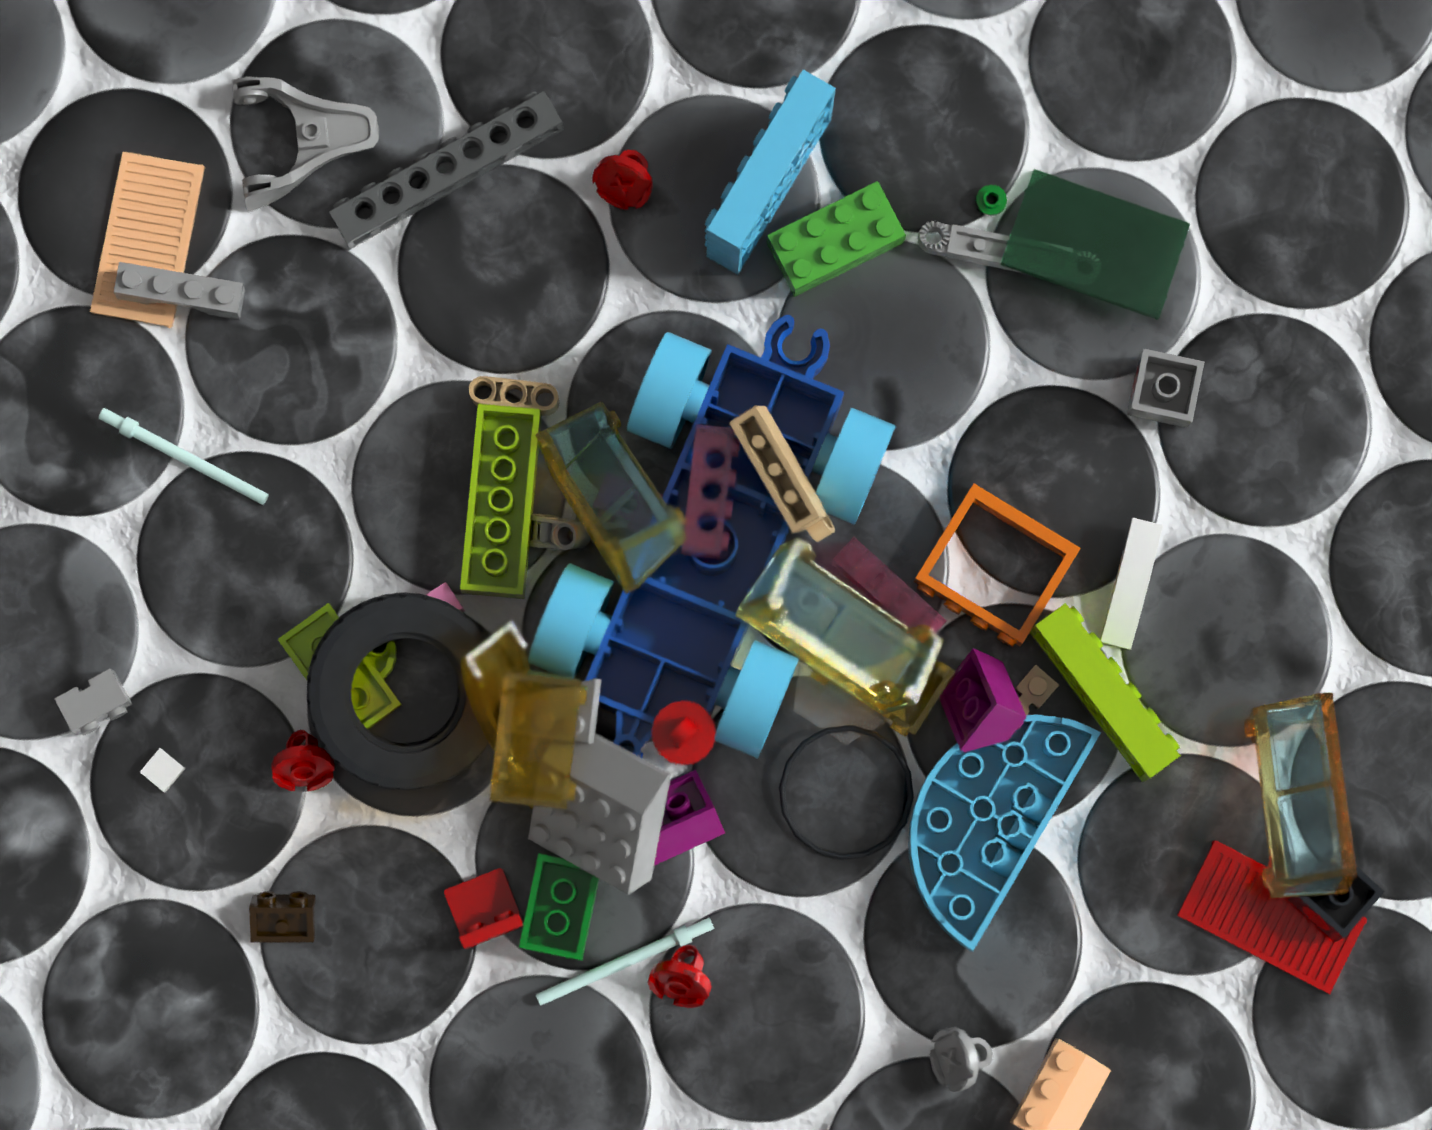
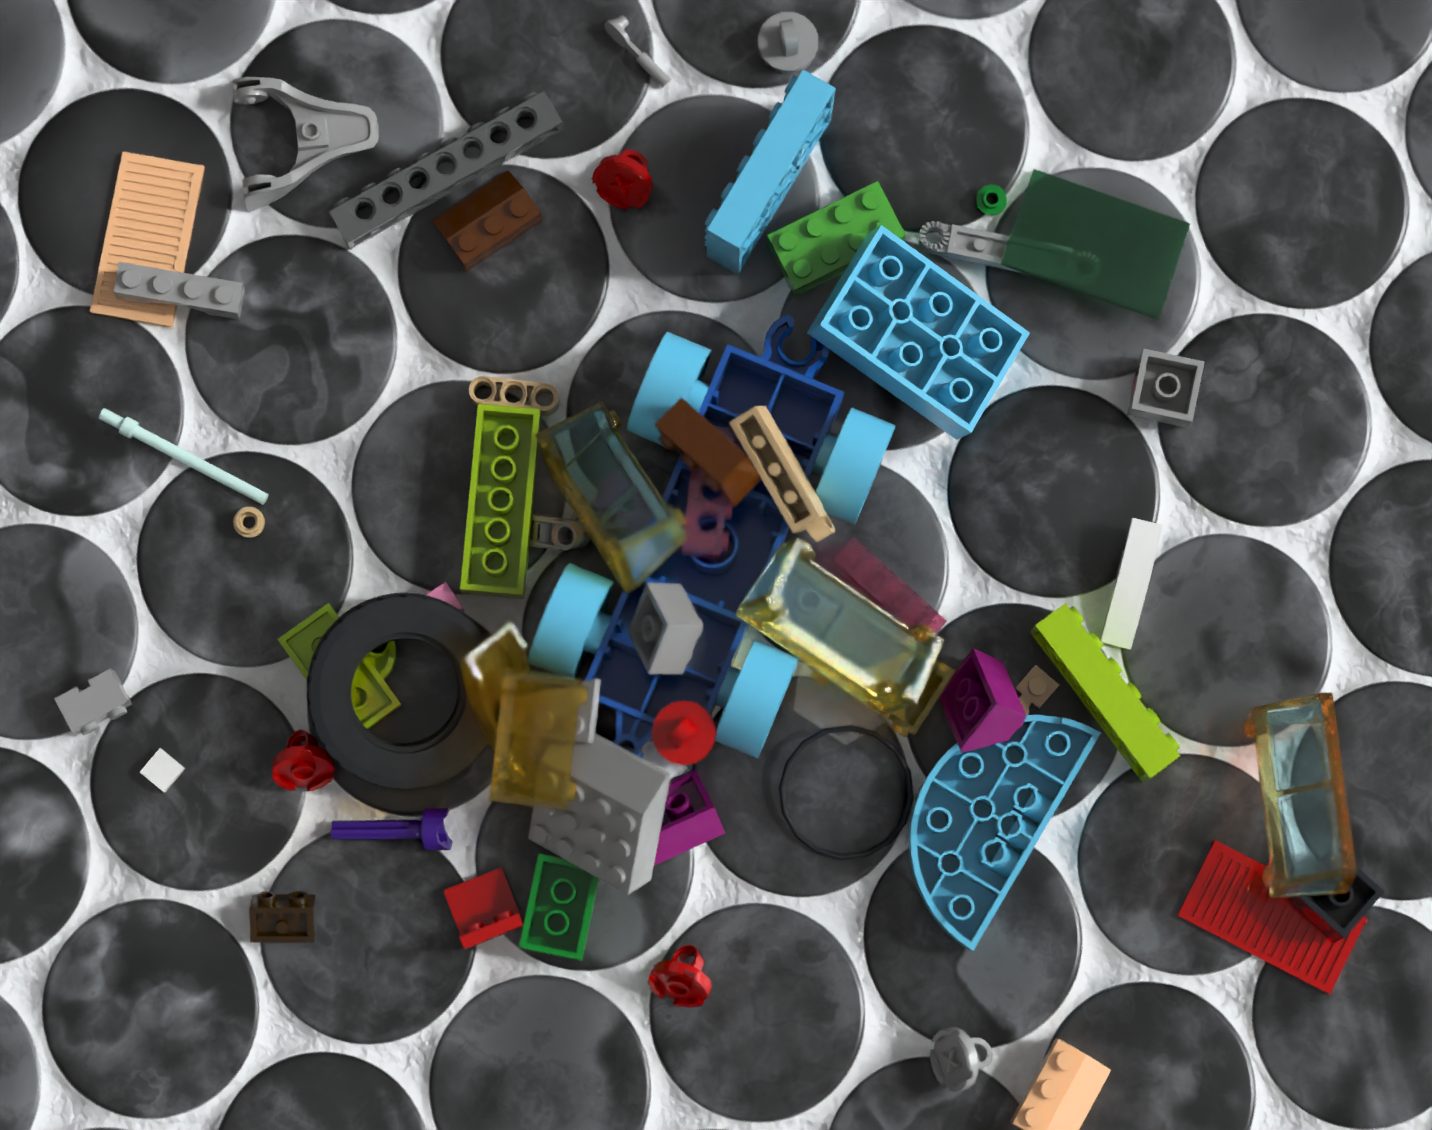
(242, 515): none -> tan plate
(429, 829): none -> dark purple piece
(488, 220): none -> reddish brown slope
(615, 29): none -> light grey piece
(665, 628): none -> light grey brick
(683, 936): light aqua bar -> none
(707, 451): none -> reddish brown wedge
(788, 42): none -> light grey tile
(918, 332): none -> medium azure brick
(980, 617): orange window -> none

